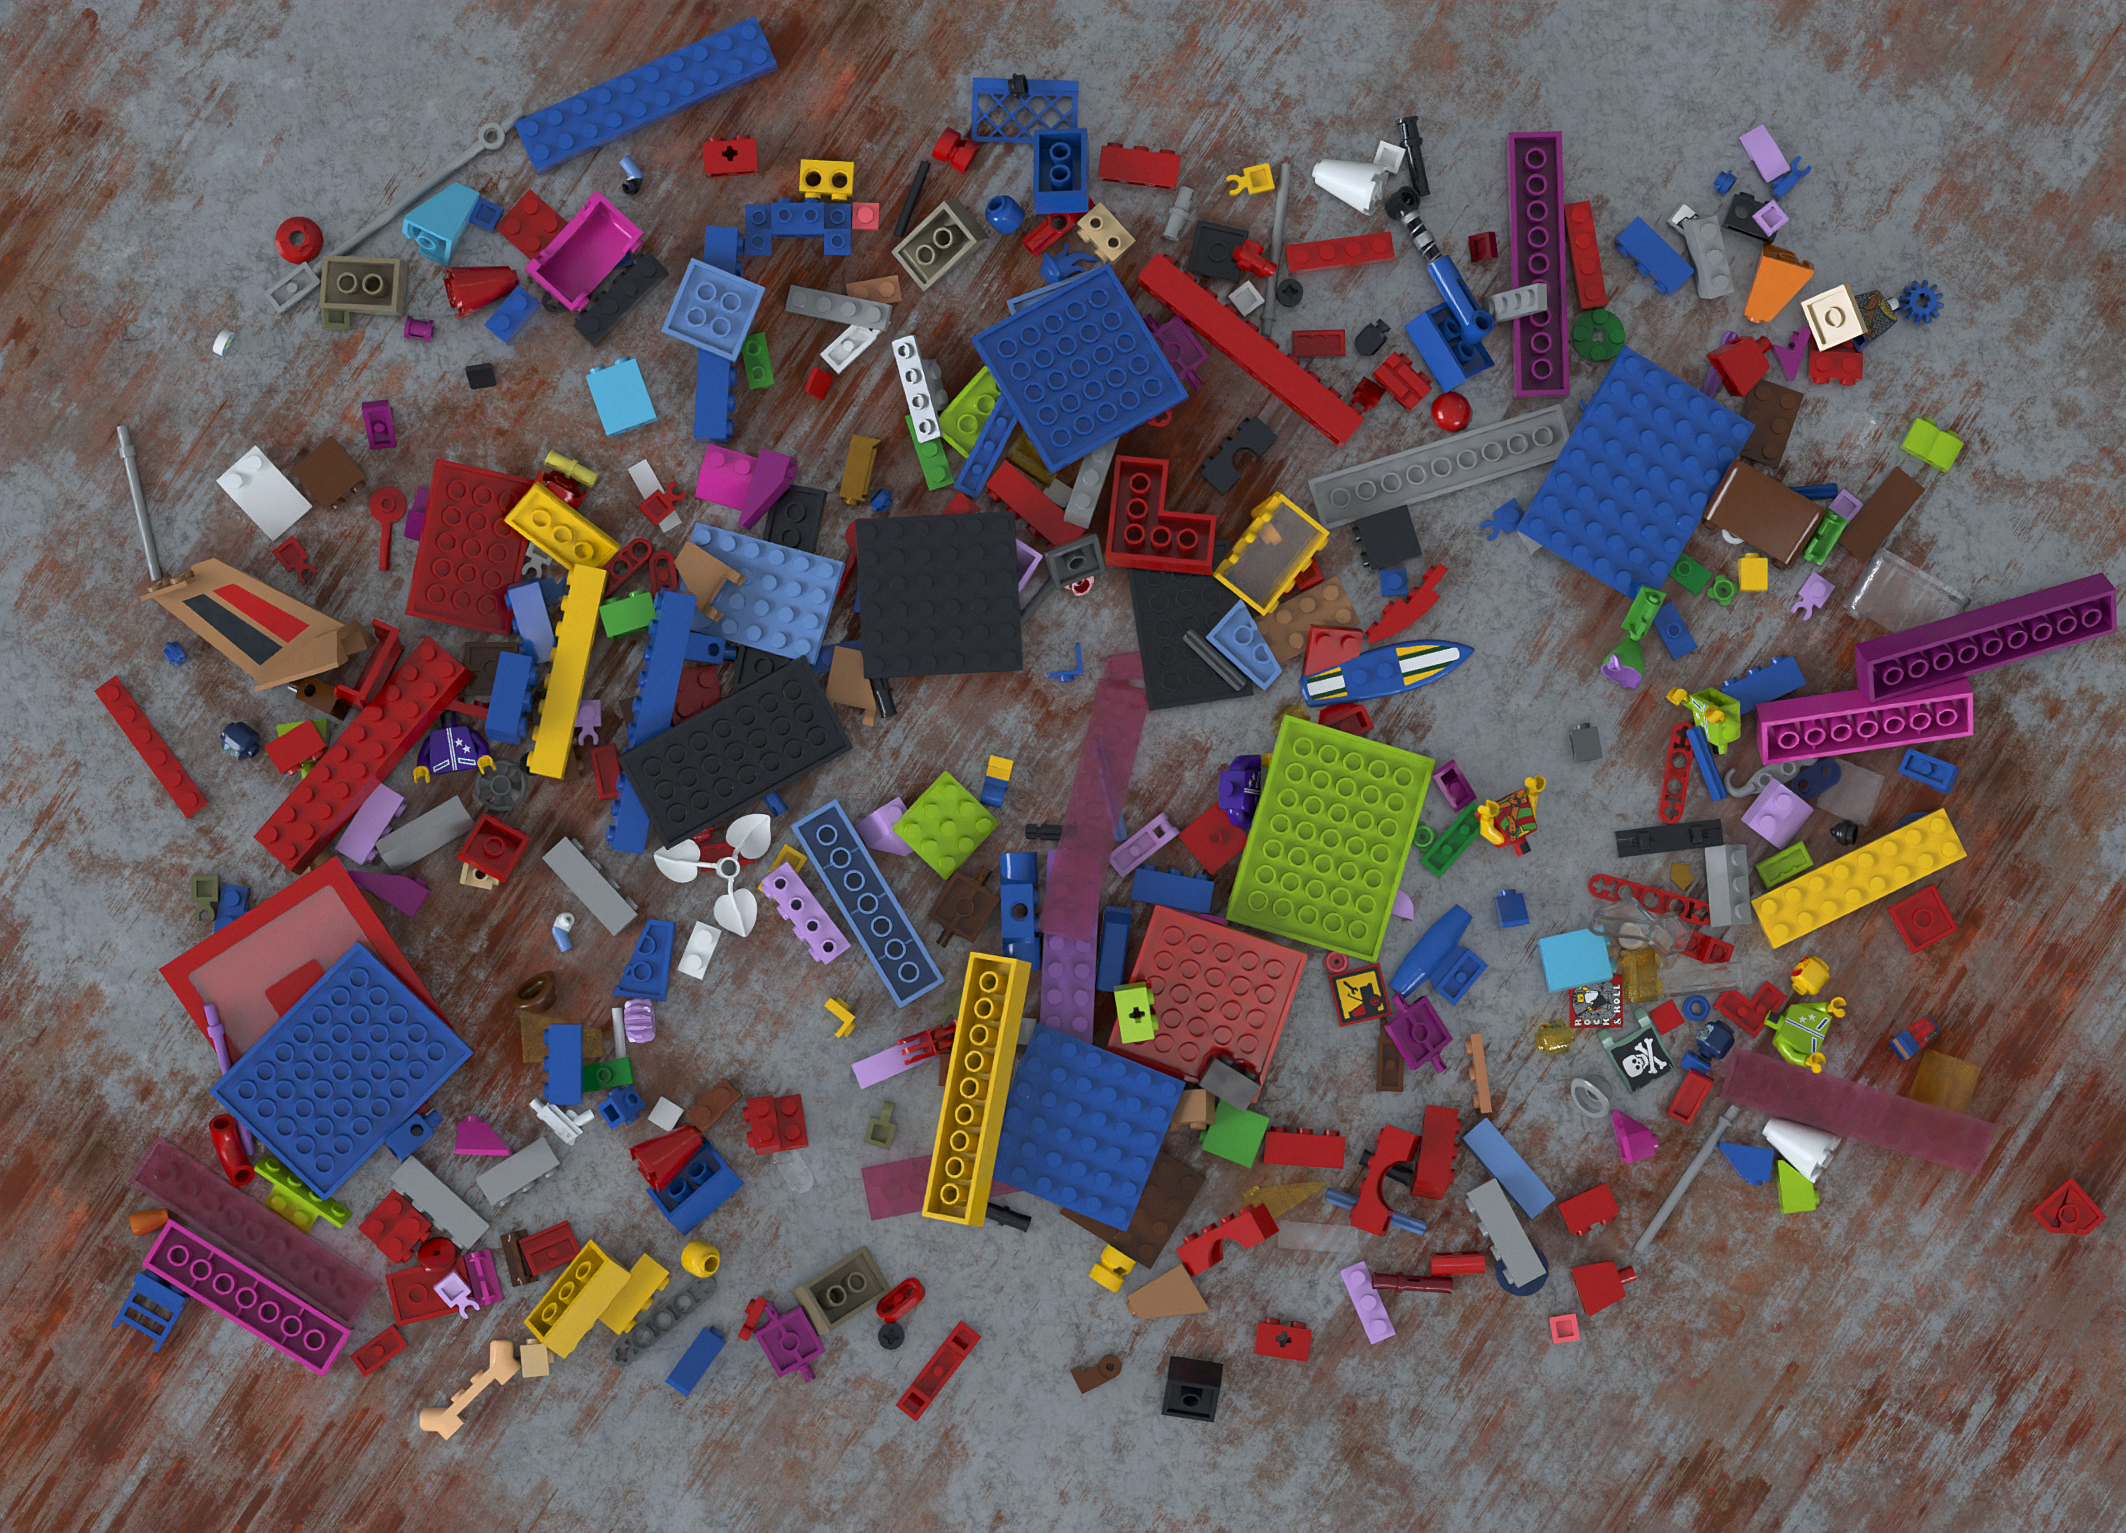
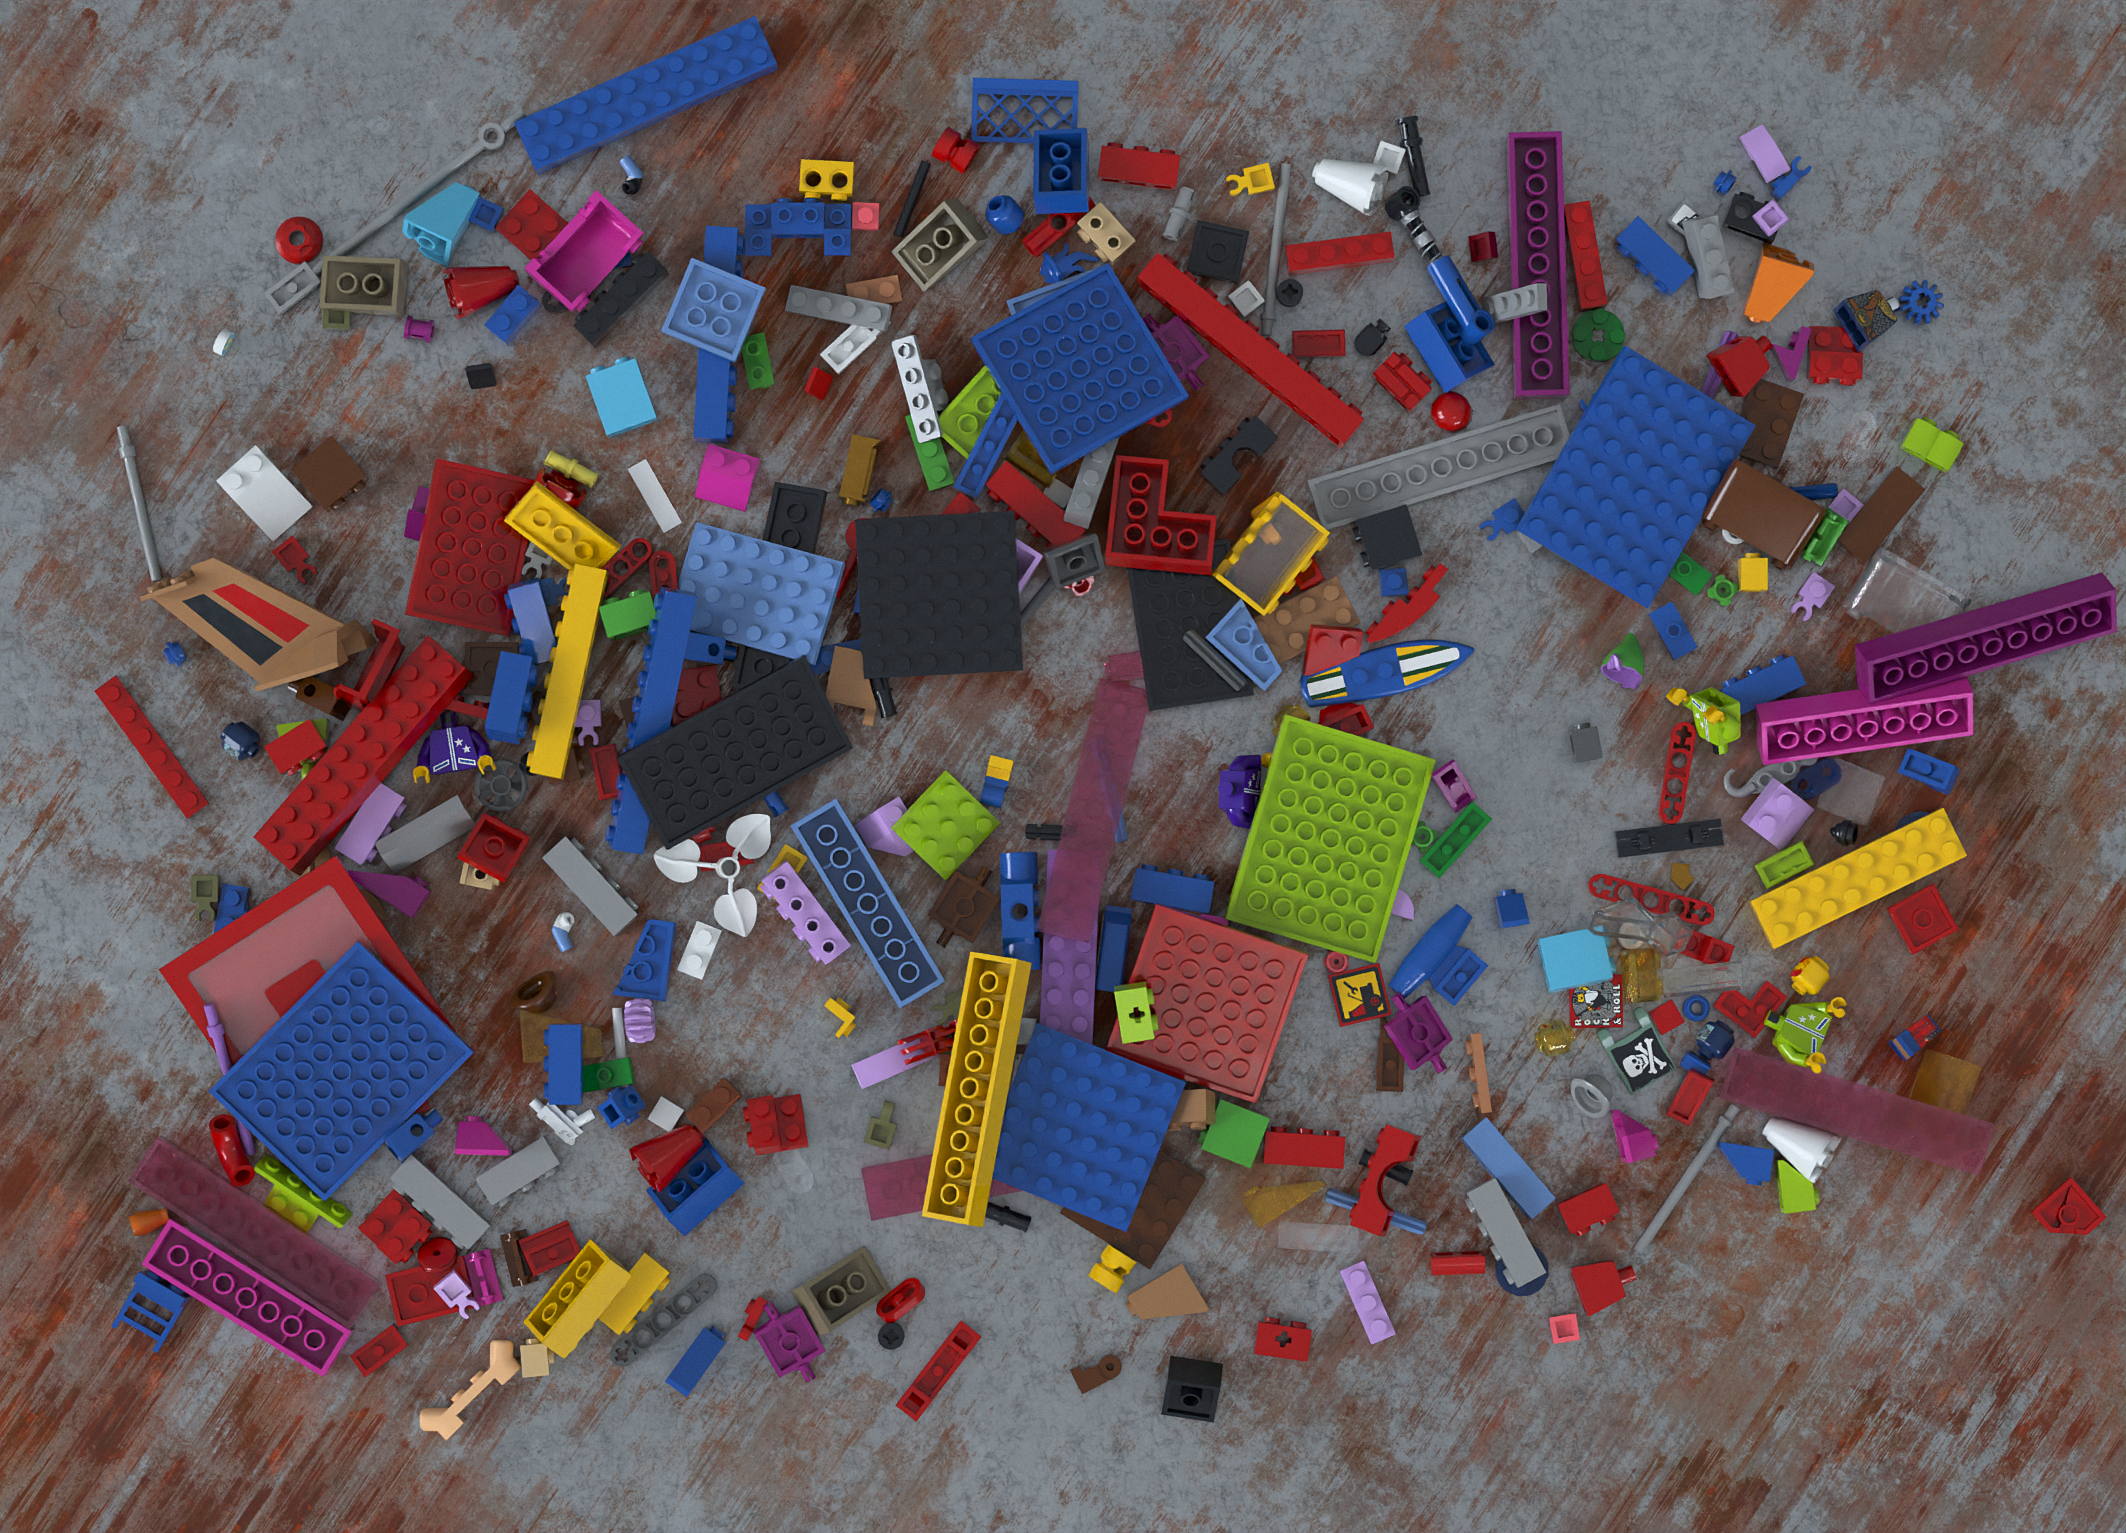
(379, 424): magenta slope -> none
(387, 507): red piece -> none
(660, 505): red plate -> none
(700, 1258): yellow head -> none
(704, 577): medium nougat flag -> none
(743, 163): red brick -> none
(769, 481): magenta slope -> none
(1018, 85): black plate -> none
(1065, 676): blue bracket -> none
(1142, 845): lavender plate -> none
(1213, 839): red plate -> none
(1229, 1081): black brick -> none
(1248, 1229): red arch -> none
(1250, 259): red plate -> none
(1367, 394): red plate -> none
(1401, 1282): dark red pin -> none
(1436, 1152): red wedge -> none
(1512, 817): torso -> none
(1643, 612): bright green hinge -> none
(1706, 763): blue axle -> none
(1728, 885): light grey brick -> none
(1834, 317): plate -> none

